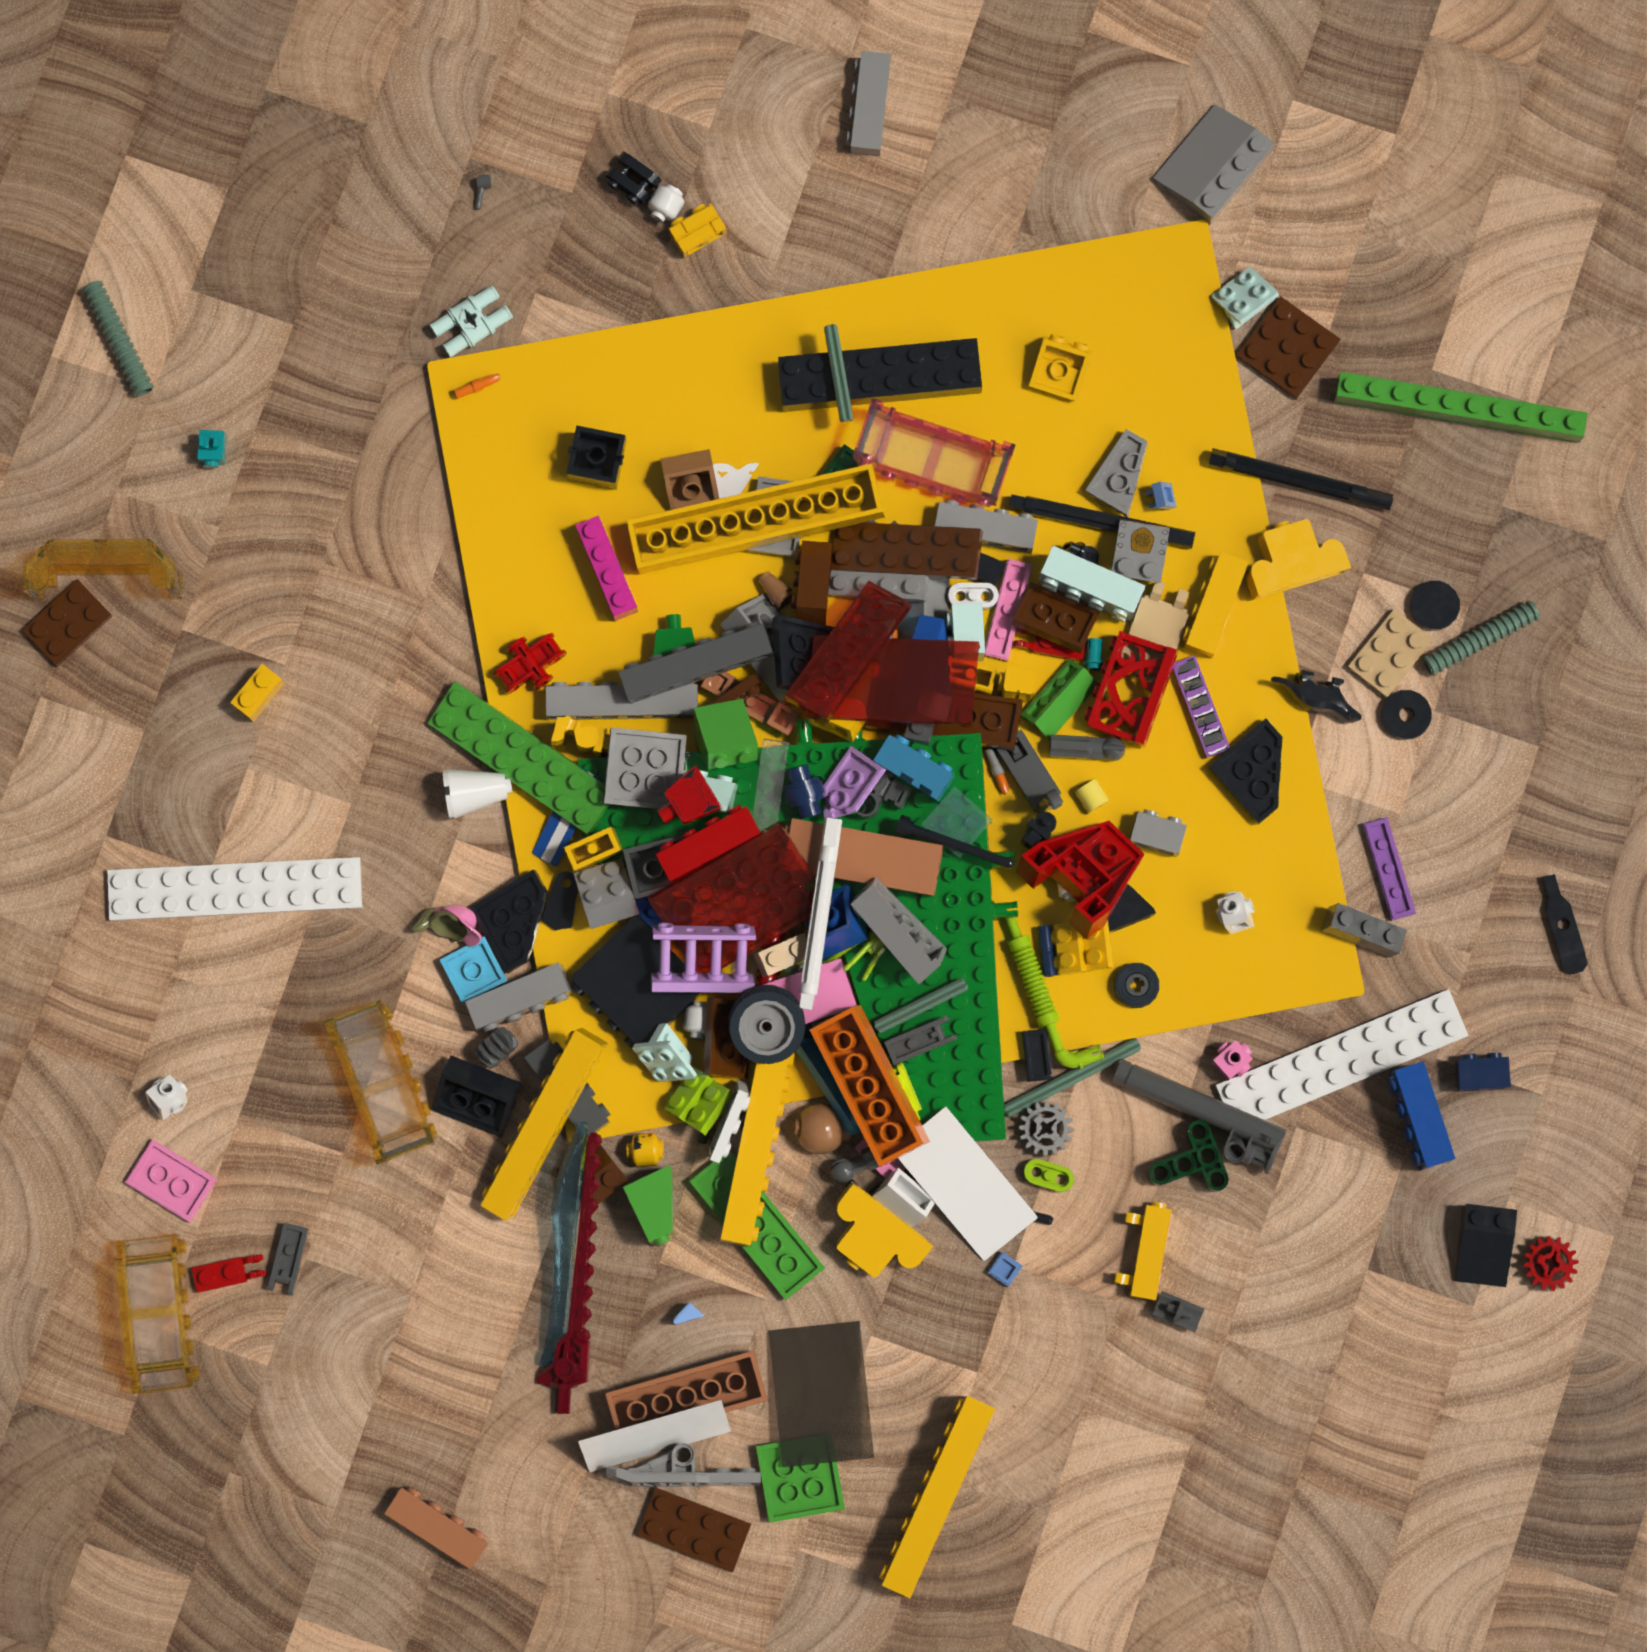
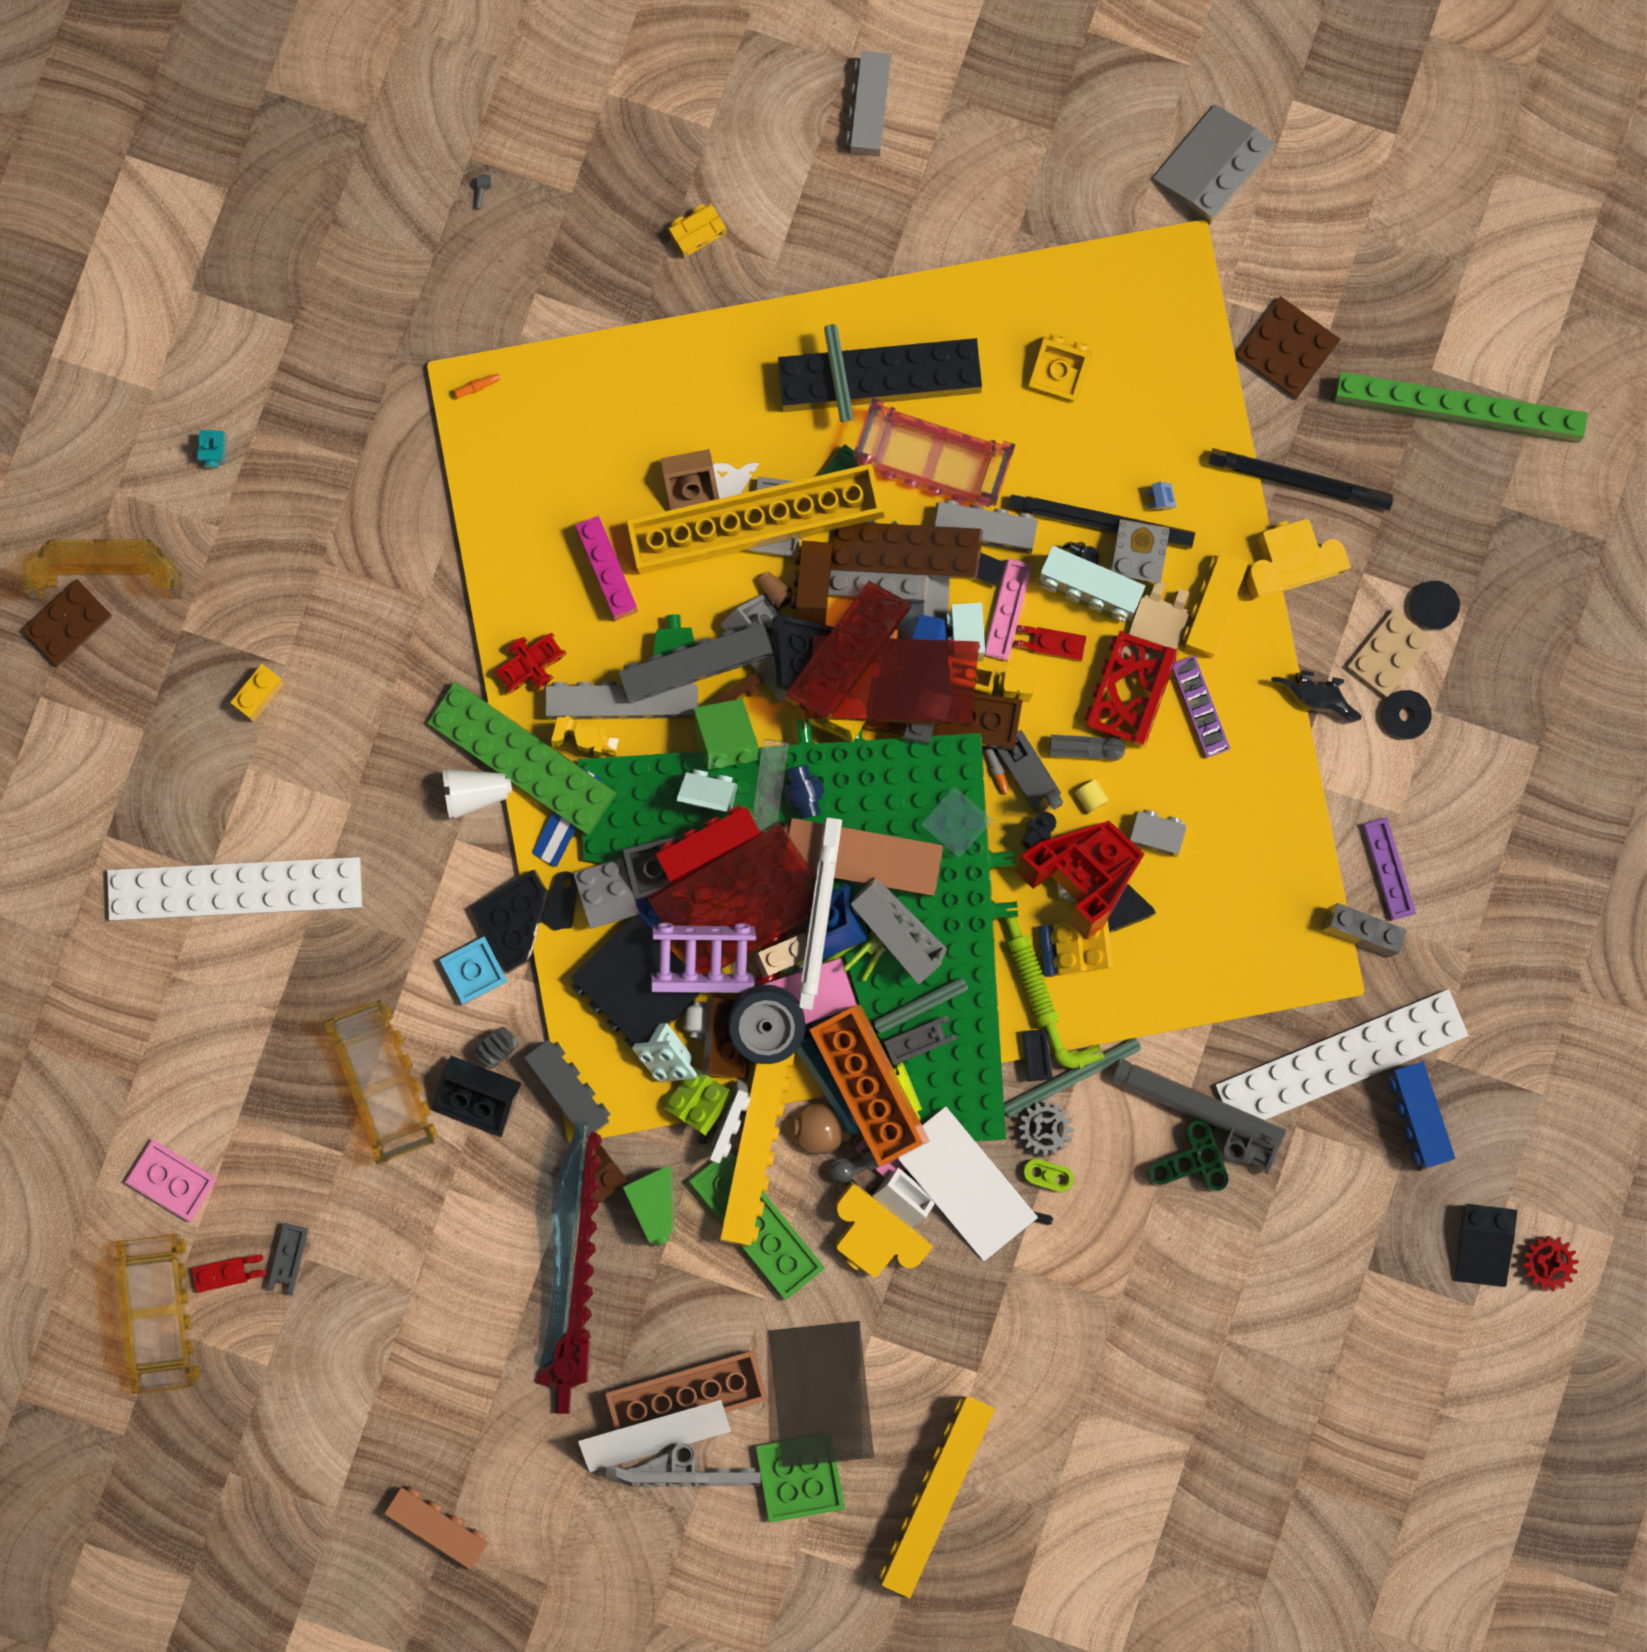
(118, 339): sand green piece -> none
(167, 1096): white brick -> none
(450, 922): olive hair -> none
(469, 334): light aqua pin -> none
(519, 997): light grey brick -> none
(543, 1124): yellow brick -> none
(593, 849): yellow brick -> none
(596, 457): black brick -> none
(635, 192): black brick -> none
(642, 767): light grey plate -> none
(645, 1149): yellow head -> none
(666, 203): white head -> none
(687, 1314): light blue slope -> none
(689, 798): red torso -> none
(694, 1529): reddish brown plate -> none
(758, 706): nougat slope -> none
(850, 784): lavender tile -> none
(887, 790): dark grey piece -> none
(908, 827): black piece -> none
(915, 767): dark azure wedge -> none
(973, 594): white plate -> none
(1005, 1269): medium blue tile -> none
(1055, 617): reddish brown plate -> none
(1060, 698): bright green panel -> none
(1093, 654): teal pin -> none
(1119, 473): light grey wing -> none
(1126, 977): black bush -> none
(1150, 1251): yellow brick -> none
(1178, 1311): dark grey hips -> none
(1224, 1063): bright pink brick -> none
(1235, 912): white brick -> none
(1245, 297): light aqua bracket -> none
(1253, 771): black plate -> none
(1479, 639): sand green piece -> none
(1482, 1073): dark blue brick -> none
(1567, 940): black piece -> none

